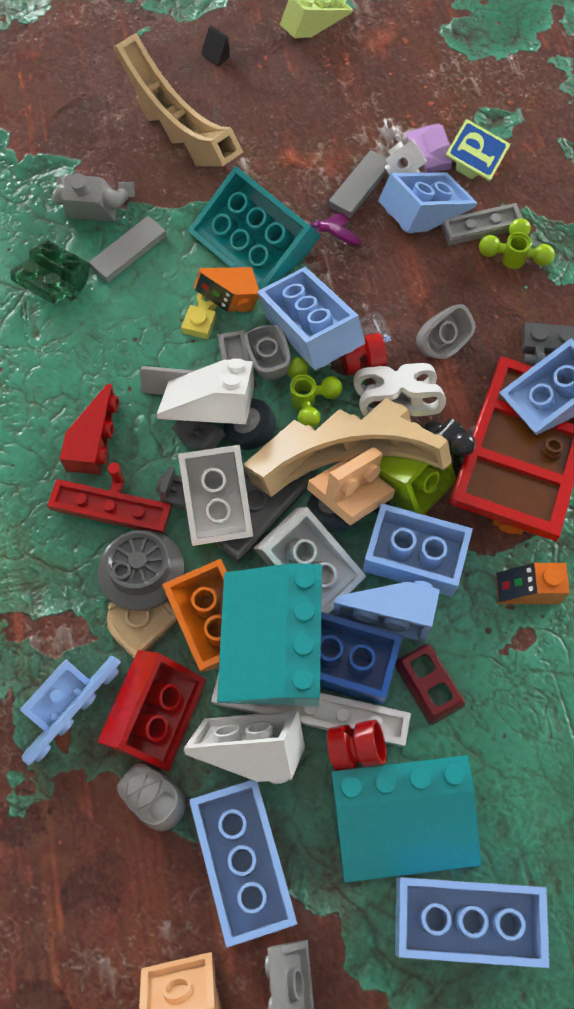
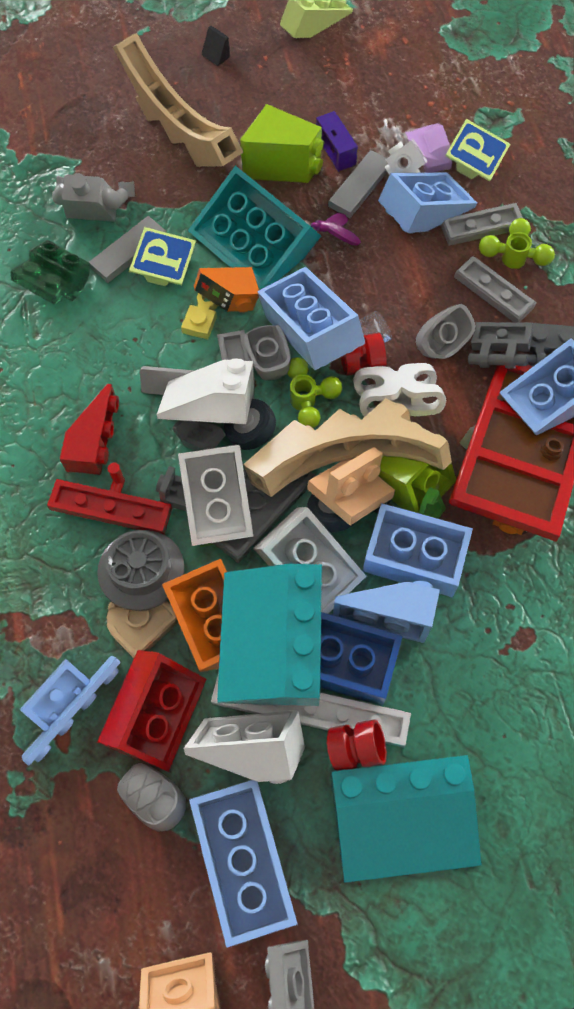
(162, 257): none -> piece
(281, 147): none -> lime slope
(337, 138): none -> dark purple piece
(419, 686): dark red piece -> none
(432, 504): none -> bright green tile
(459, 440): black piece -> none
(471, 922): light blue brick -> none
(495, 290): none -> light grey tile
(501, 337): none -> dark grey plate
(533, 584): slope -> none

